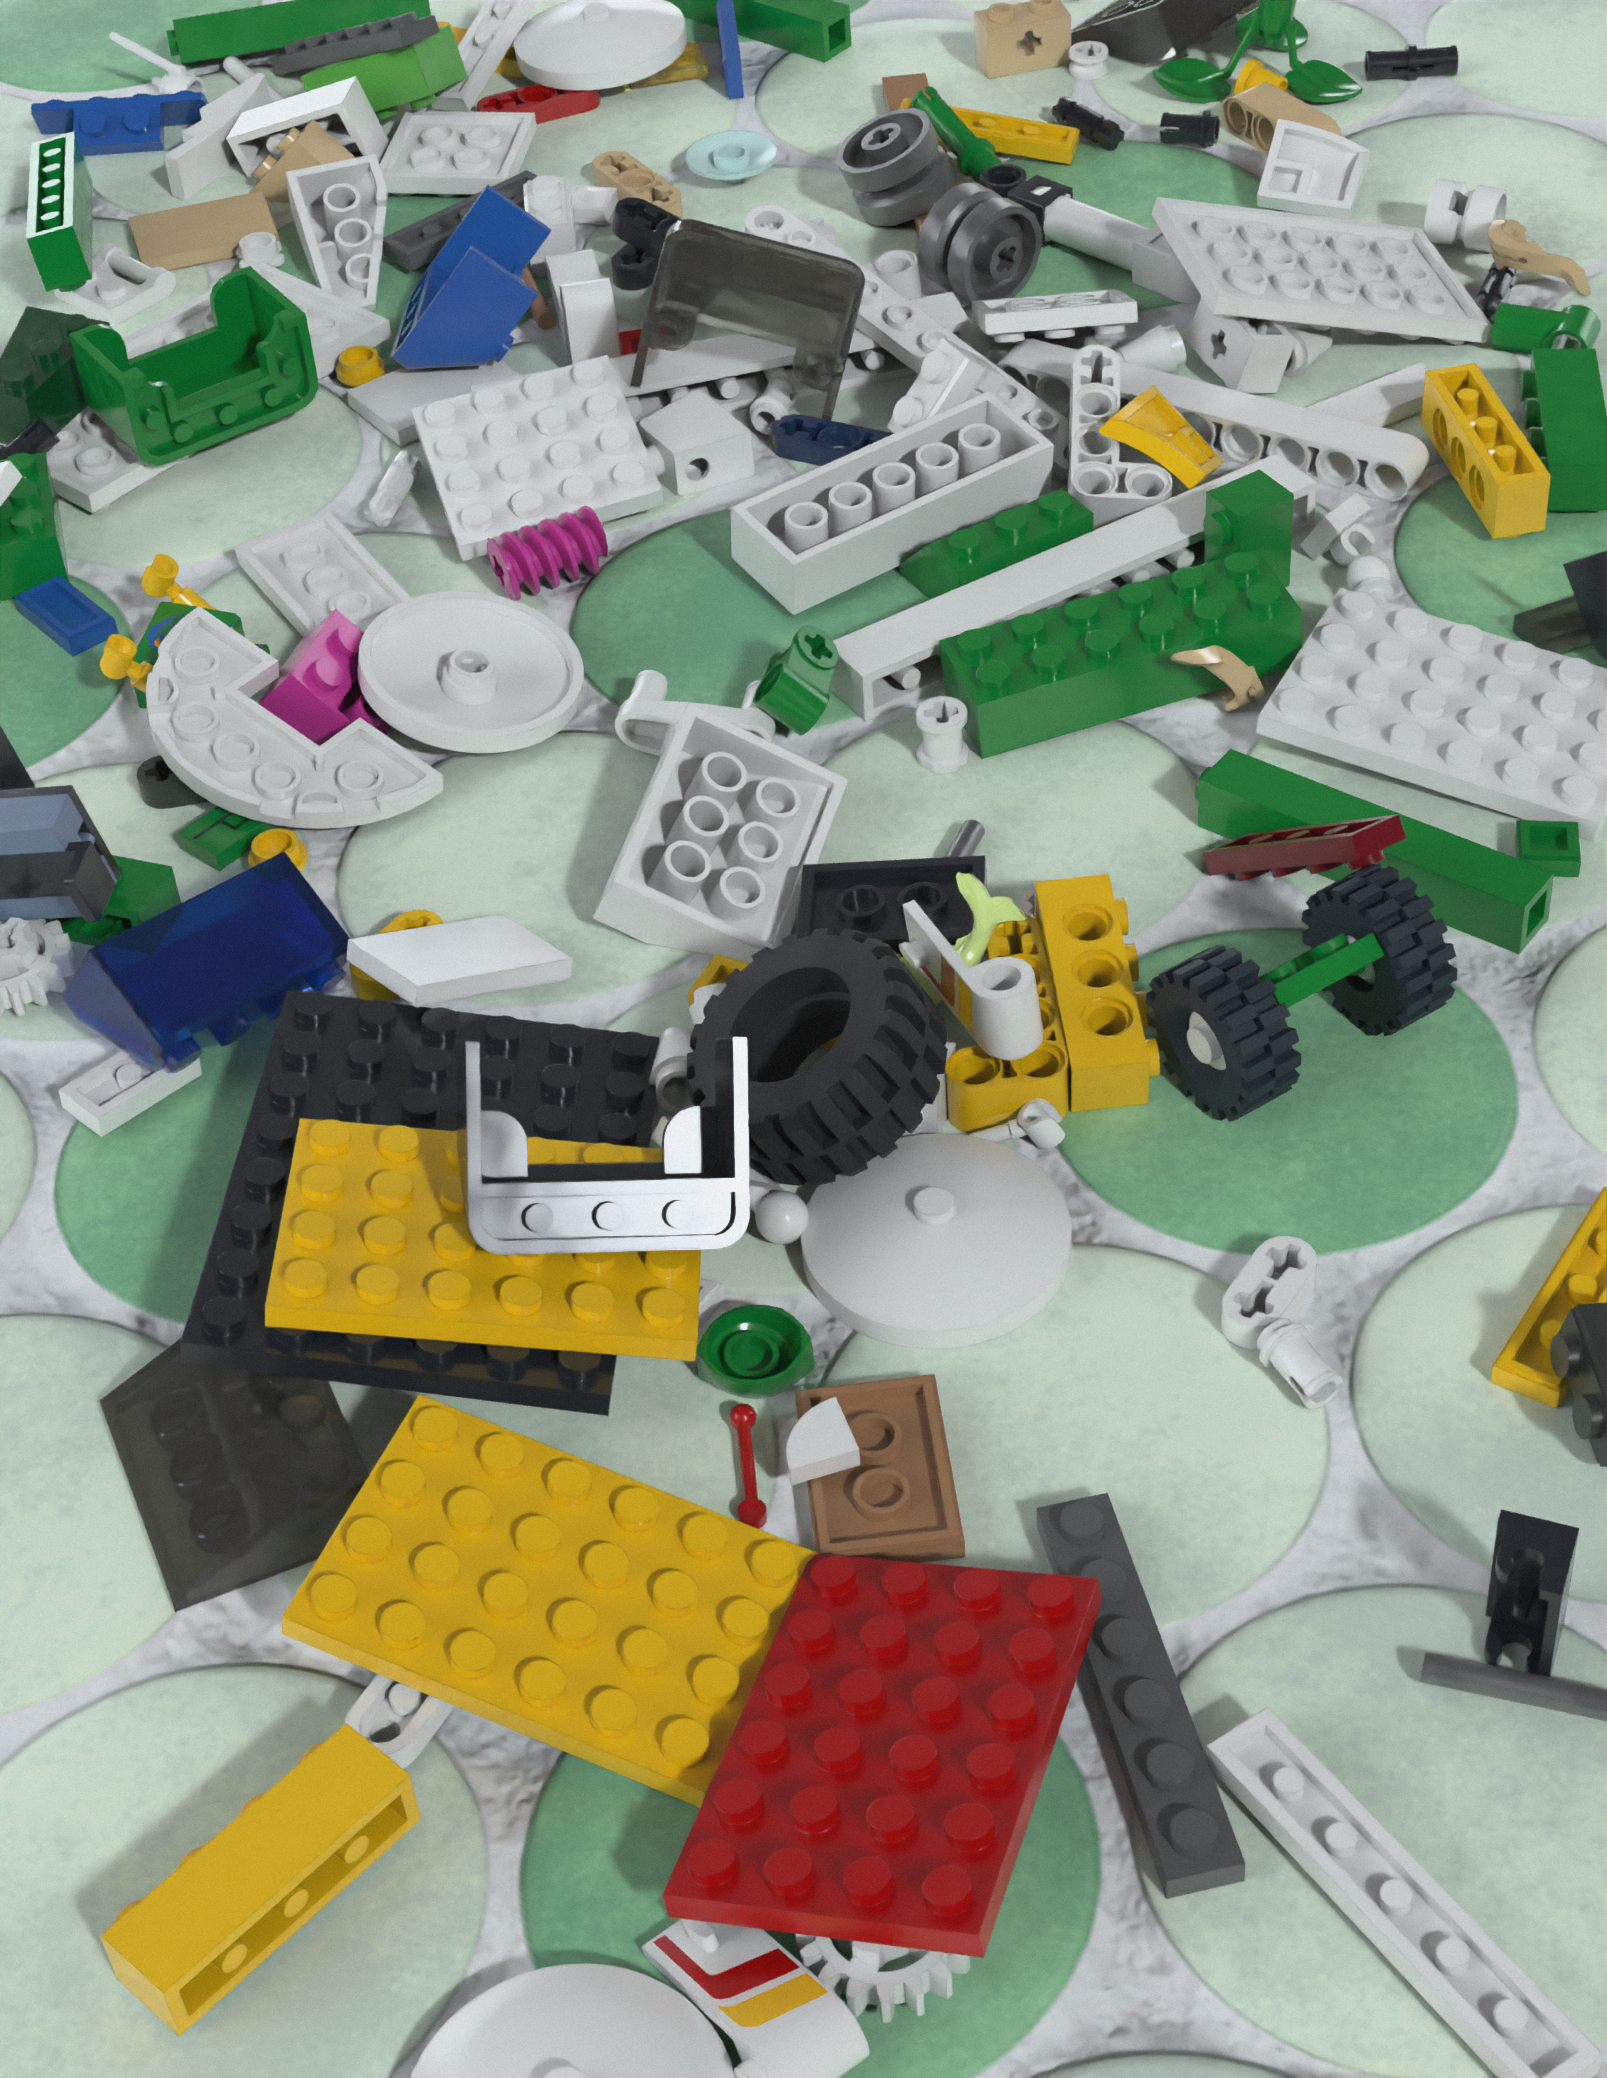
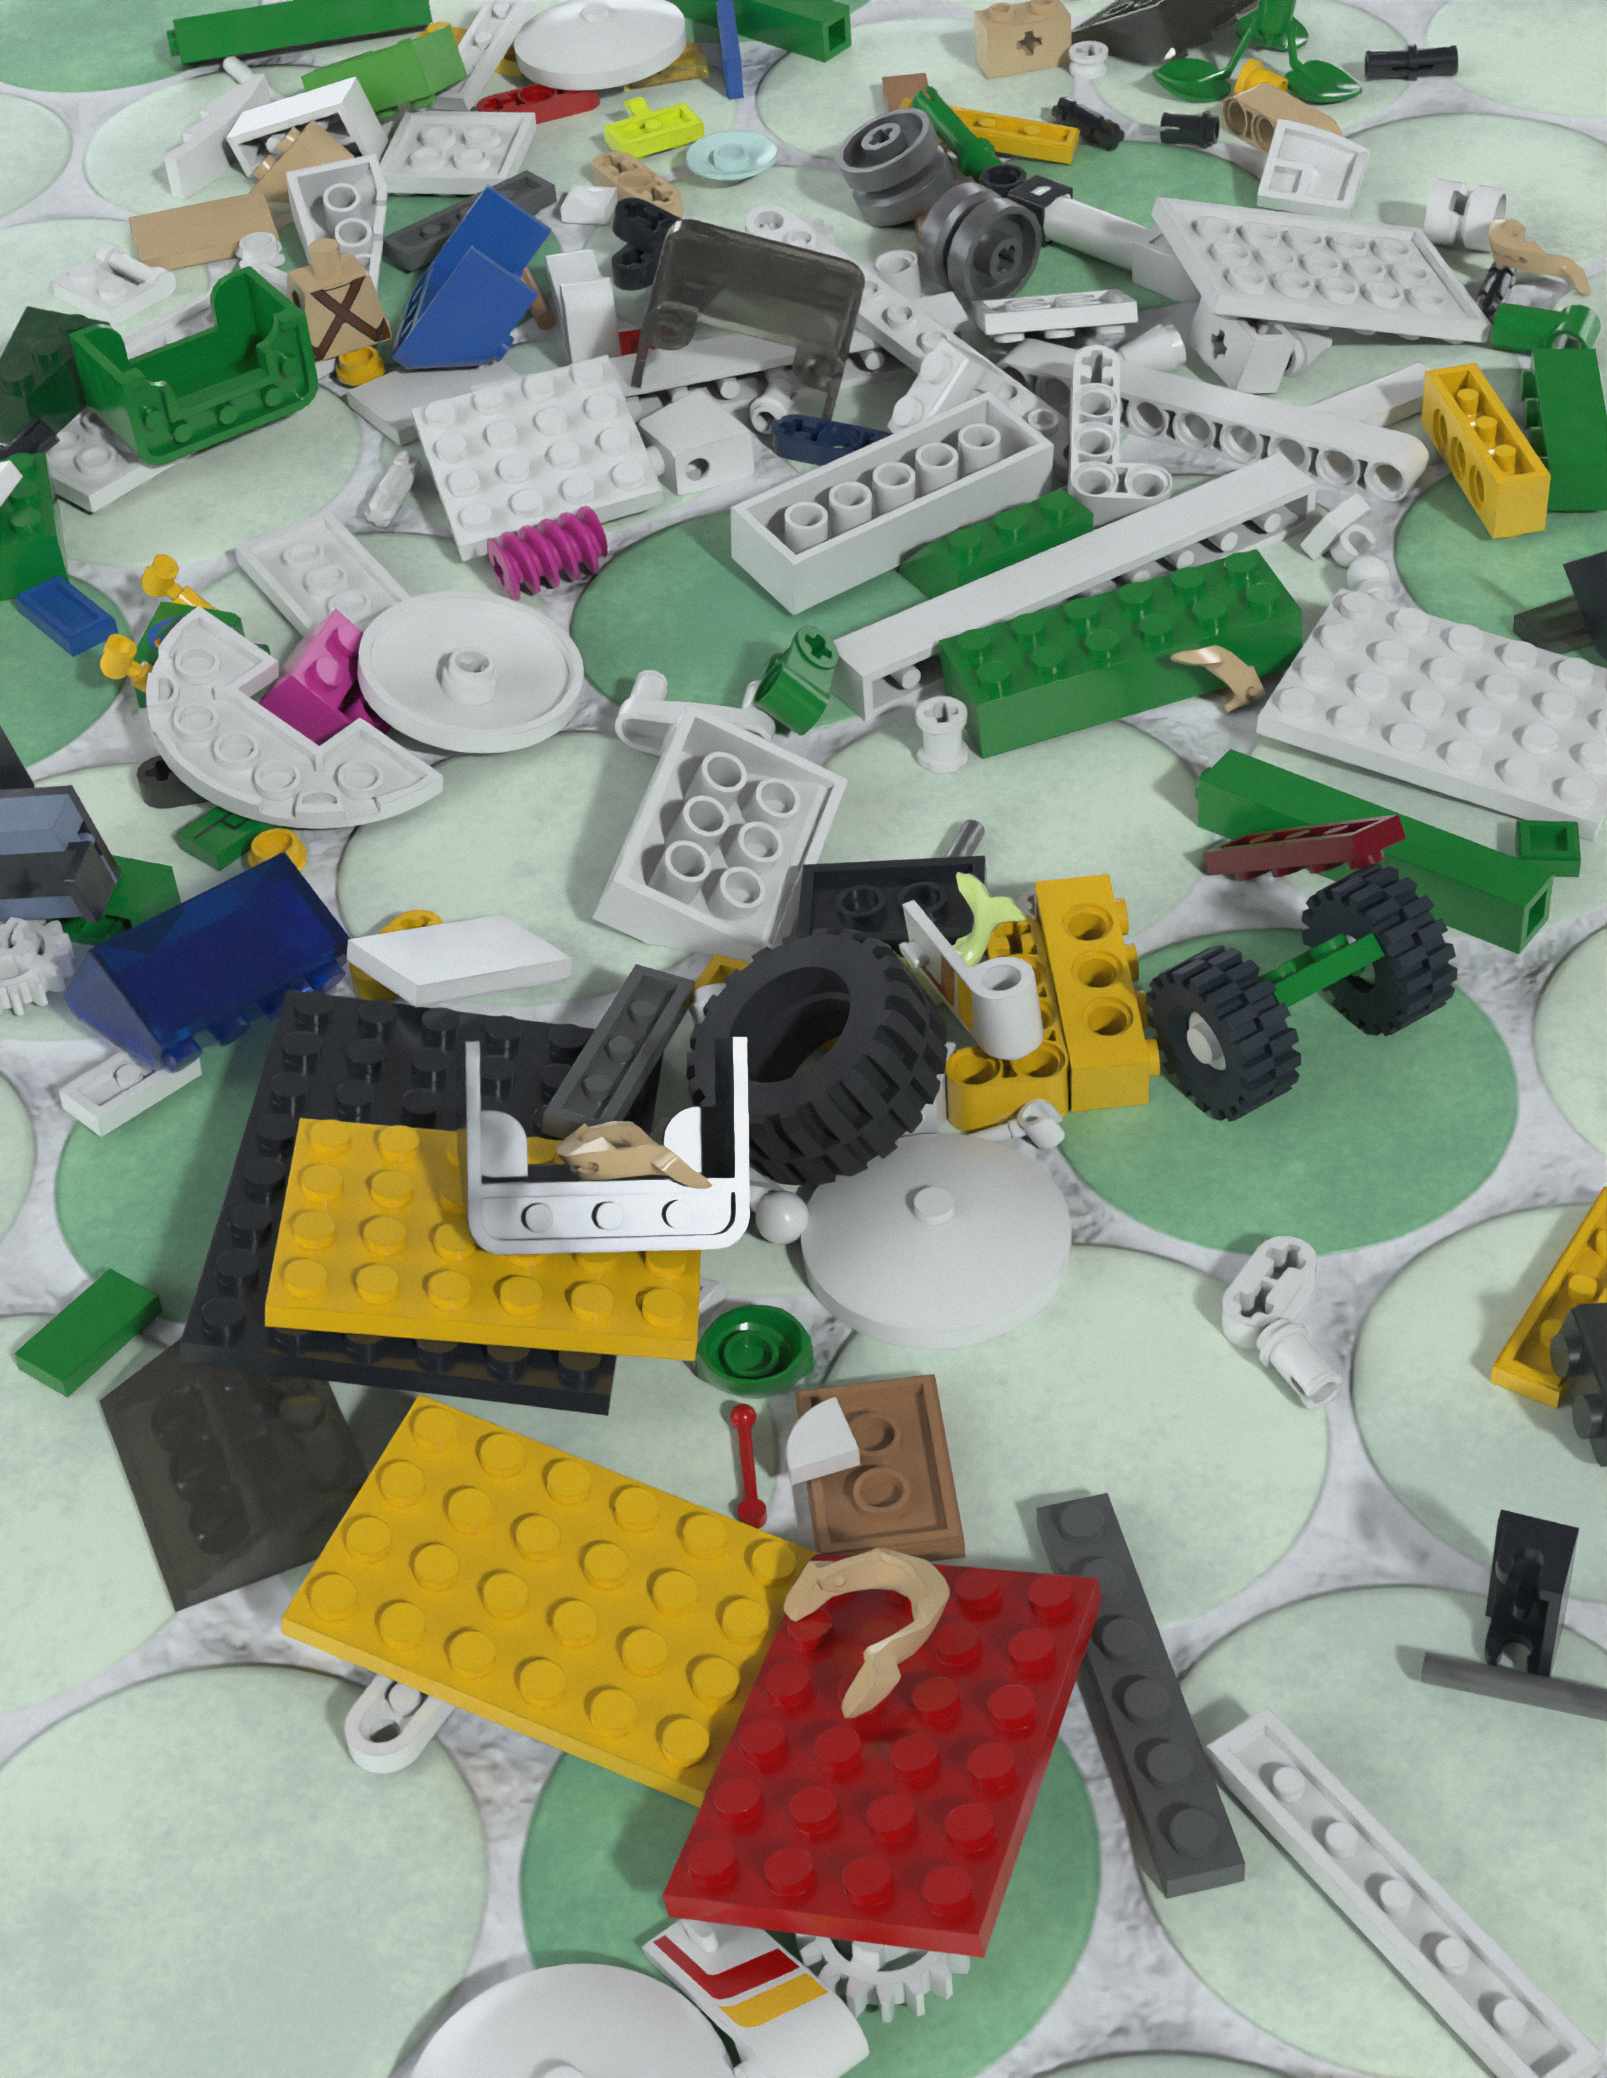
(60, 213): green brick -> none
(88, 1332): none -> green tile
(119, 123): blue bracket -> none
(174, 80): white plant -> none
(261, 1878): yellow brick -> none
(337, 302): none -> tan torso
(354, 42): dark grey plate -> none
(550, 202): white brick -> none
(620, 1052): none -> dark grey plate
(623, 1151): none -> tan helmet
(653, 130): none -> neon yellow plate
(670, 1069): white cone -> none
(875, 1570): none -> tan helmet
(1164, 435): yellow plate -> none
(1251, 516): green brick -> none

